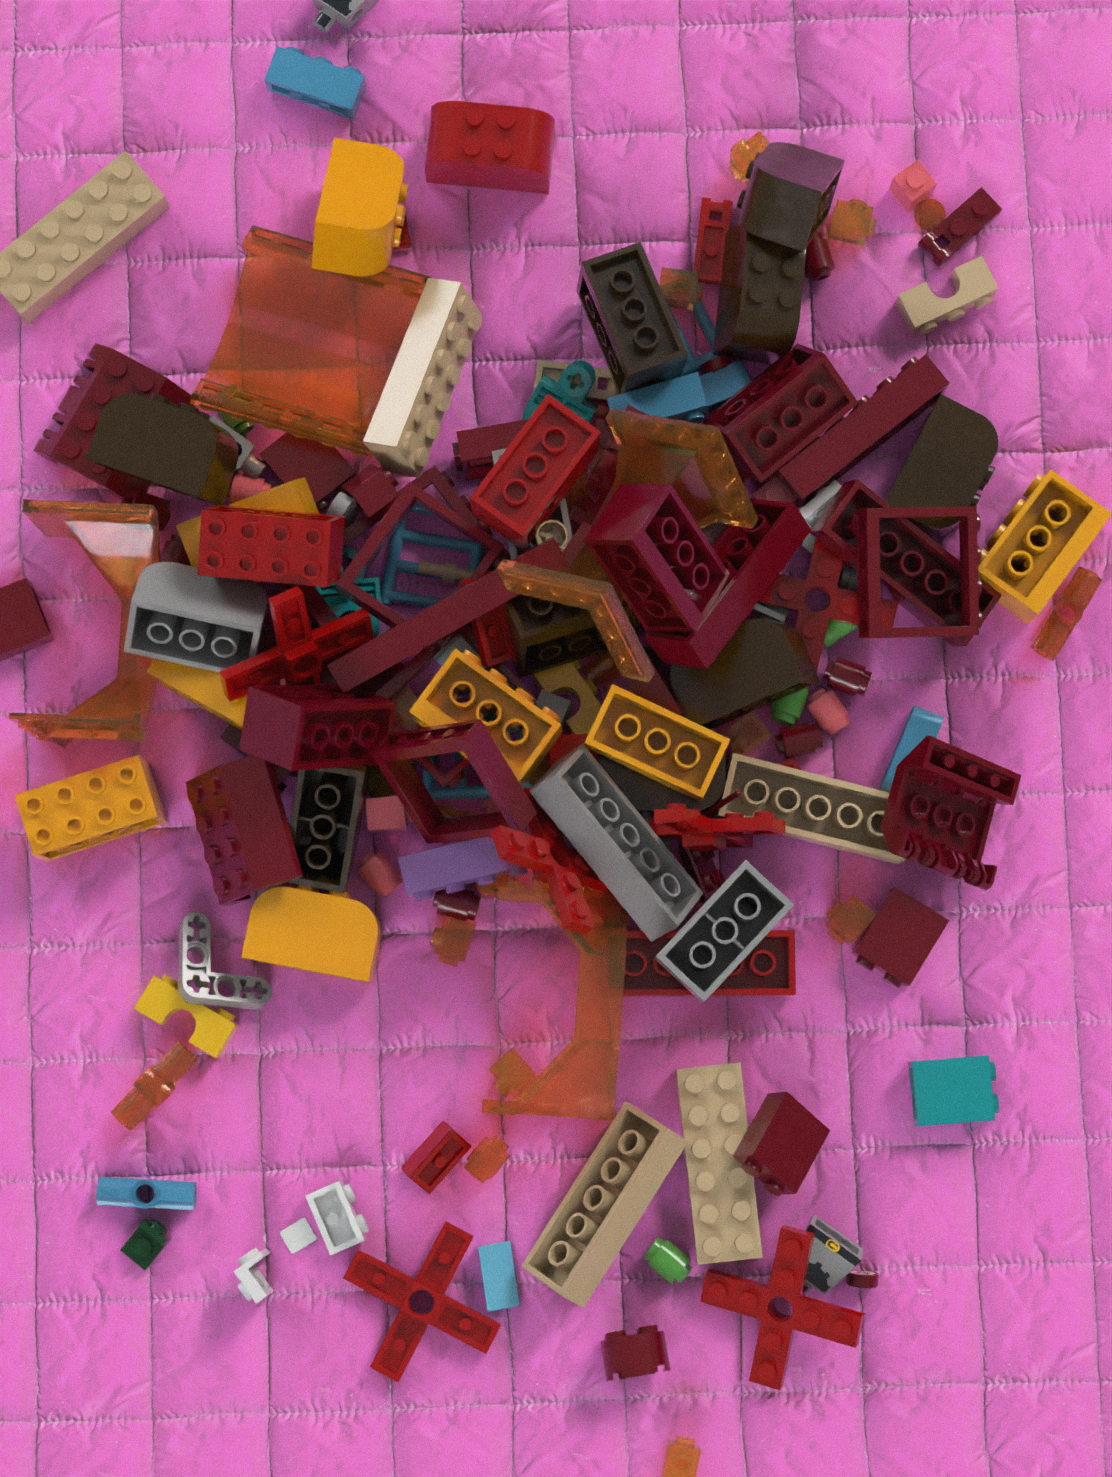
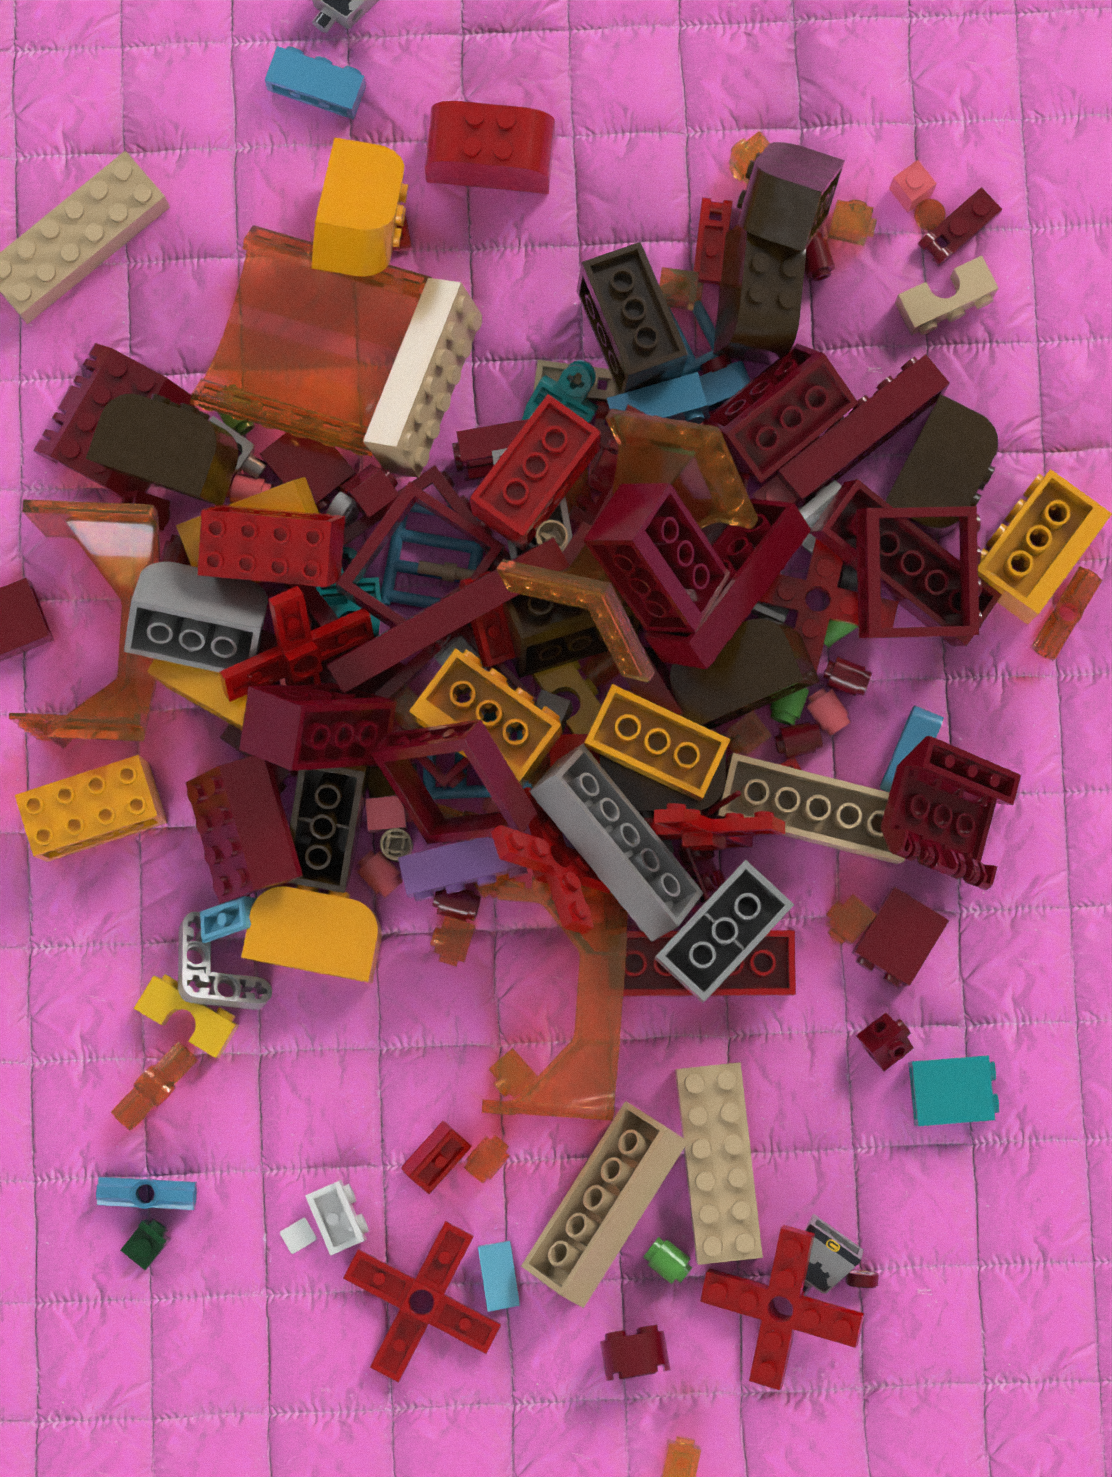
(226, 918): none -> medium azure slope
(252, 1281): white bracket -> none
(400, 844): none -> tan wheel
(781, 1144): dark red brick -> none
(886, 1041): none -> dark red brick

